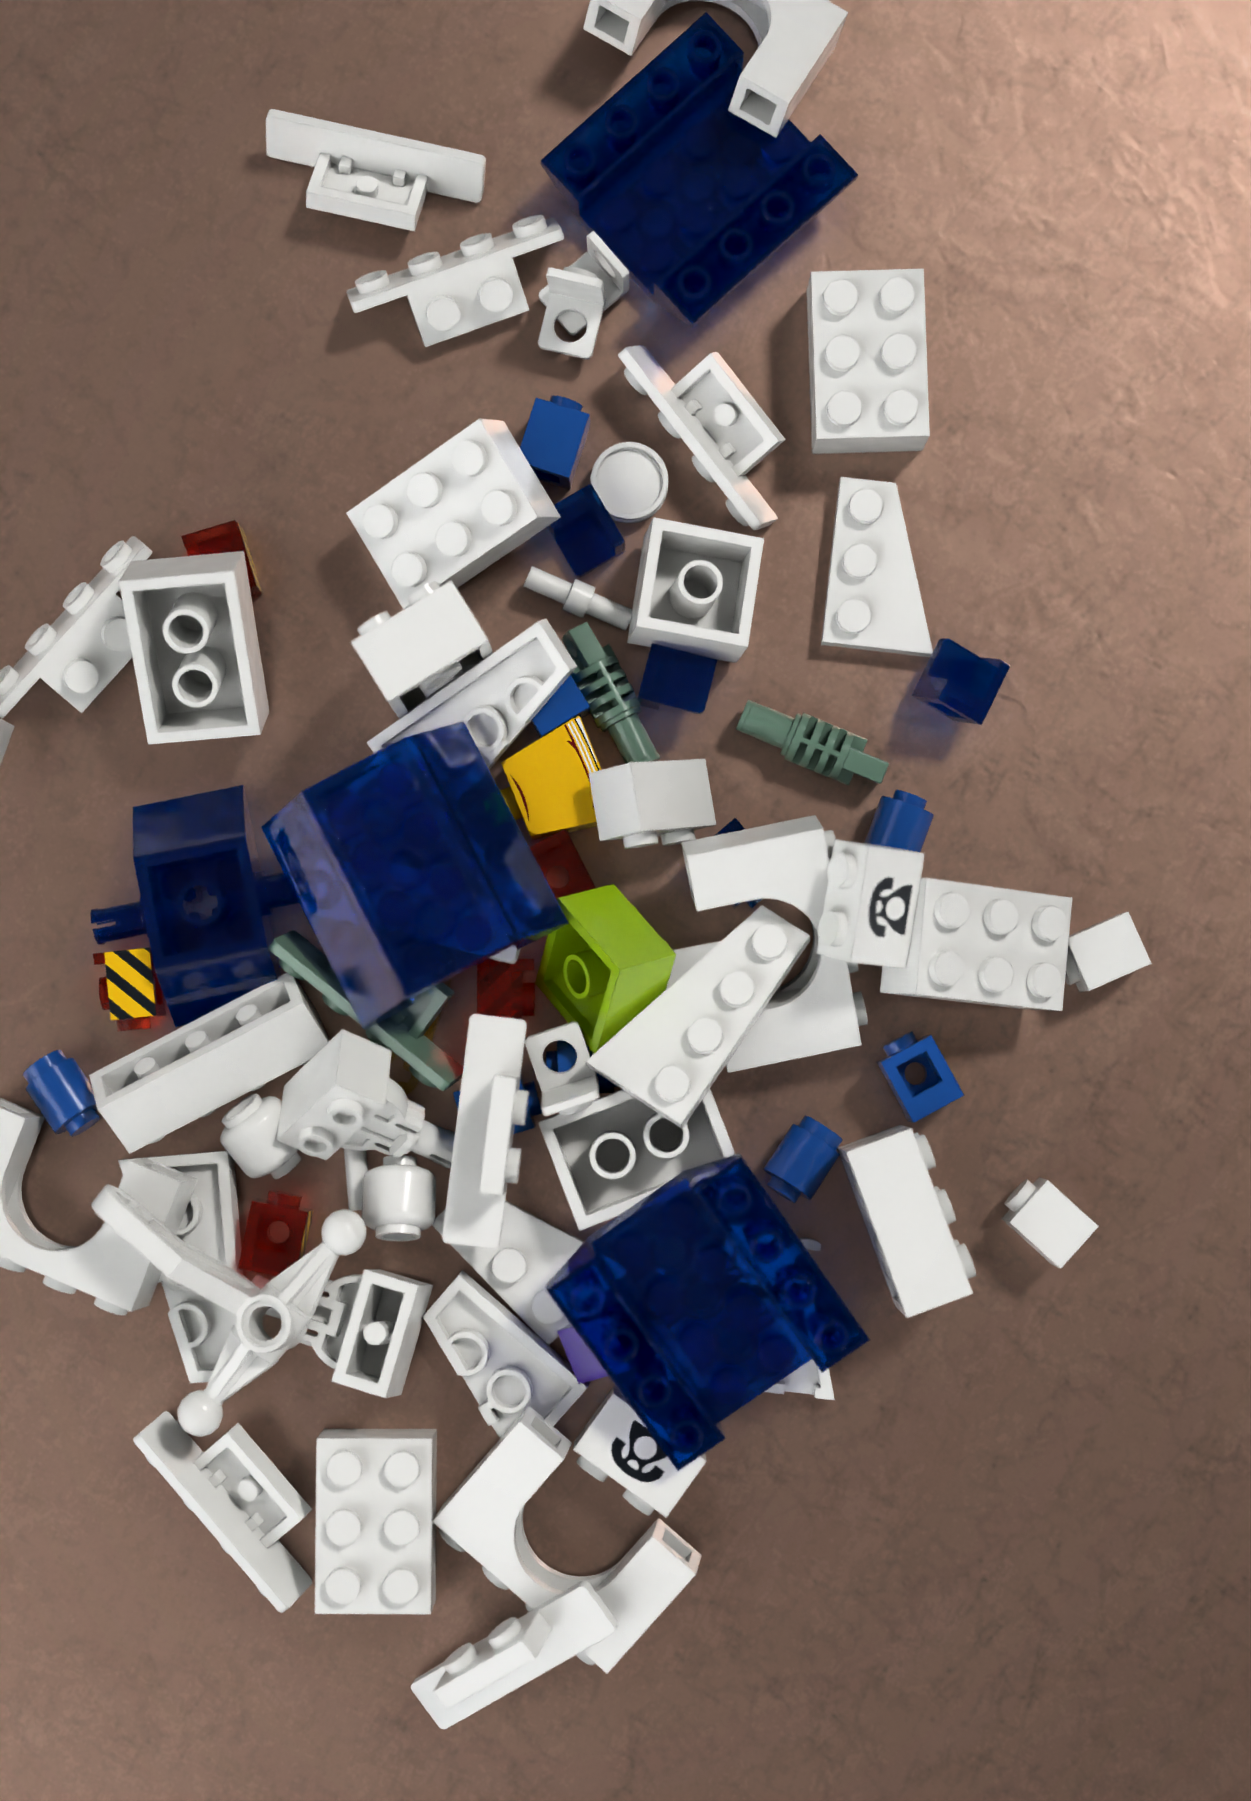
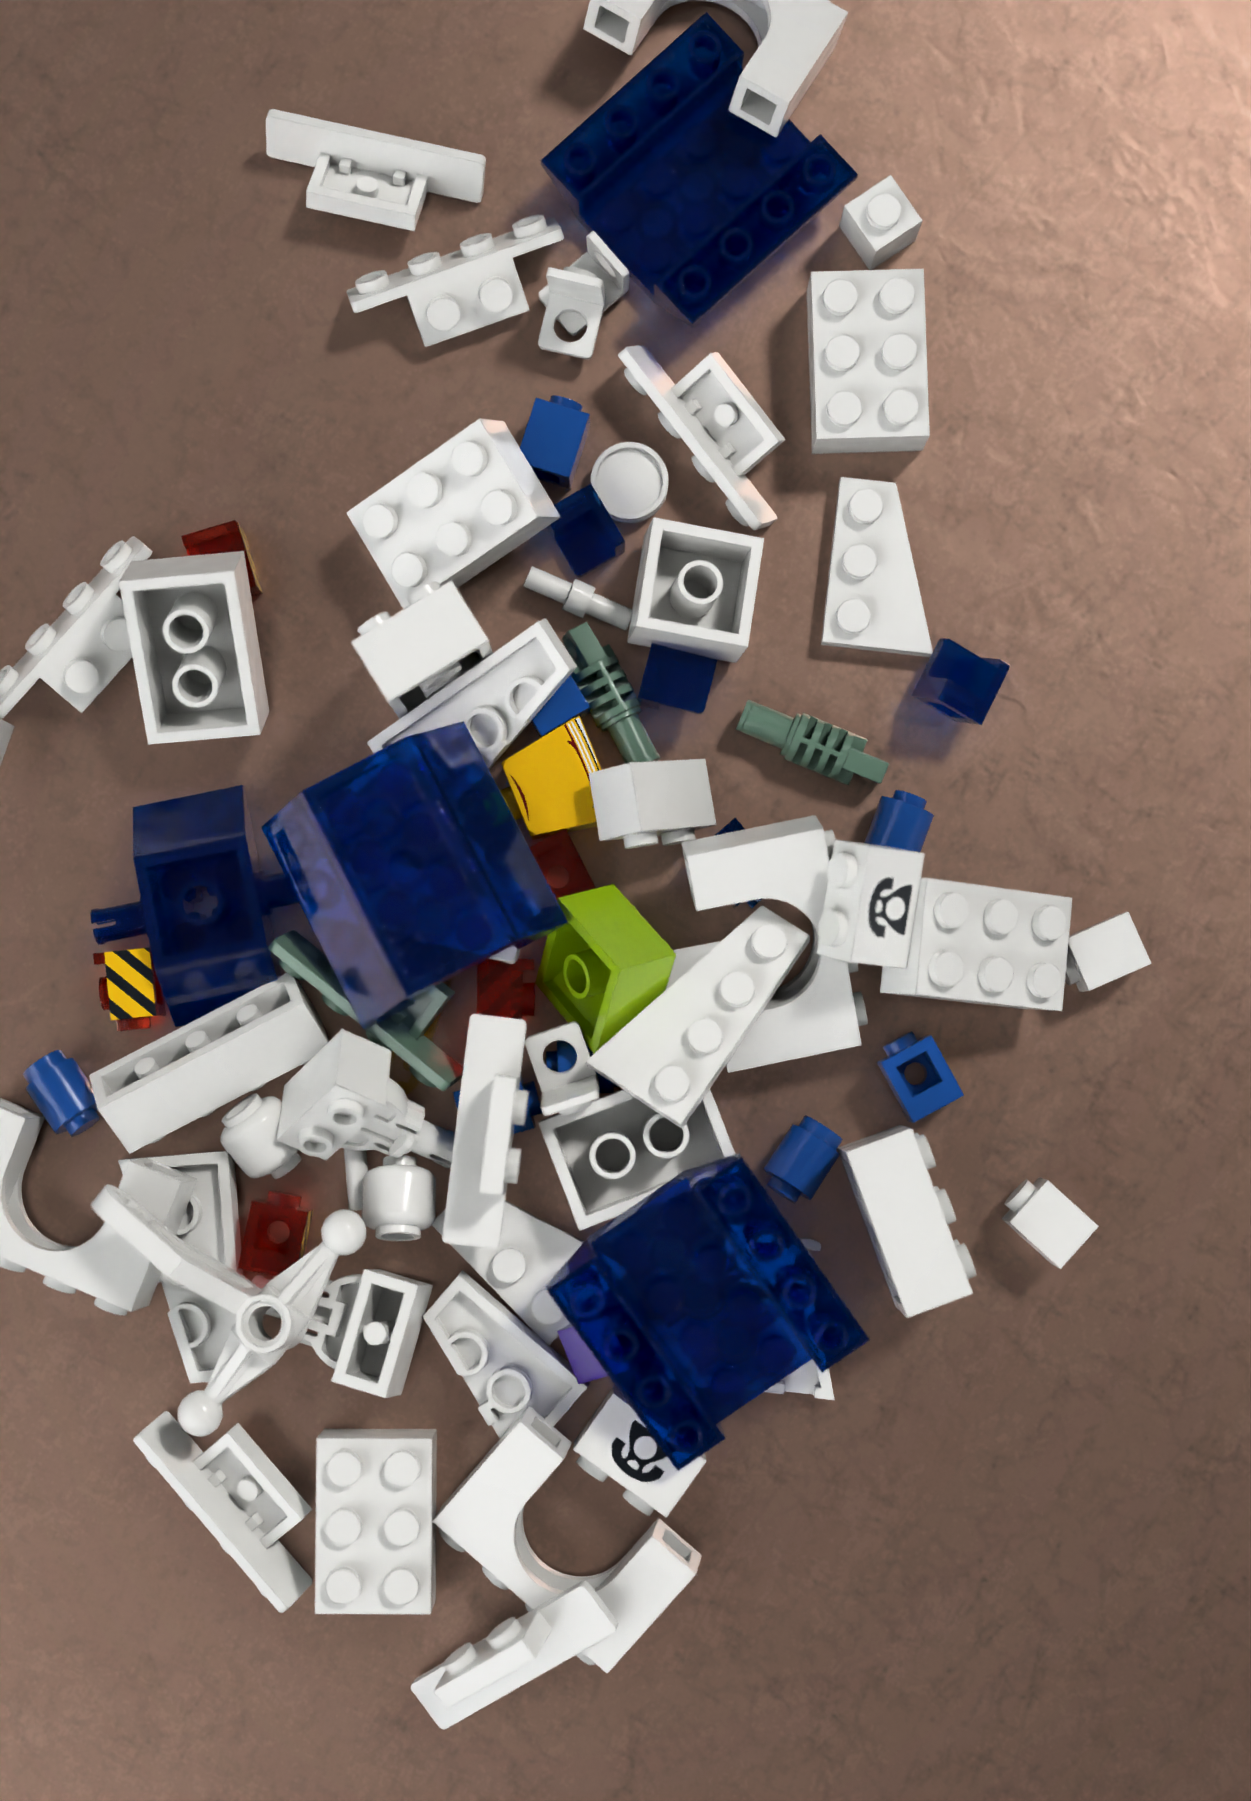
(880, 222): none -> white brick

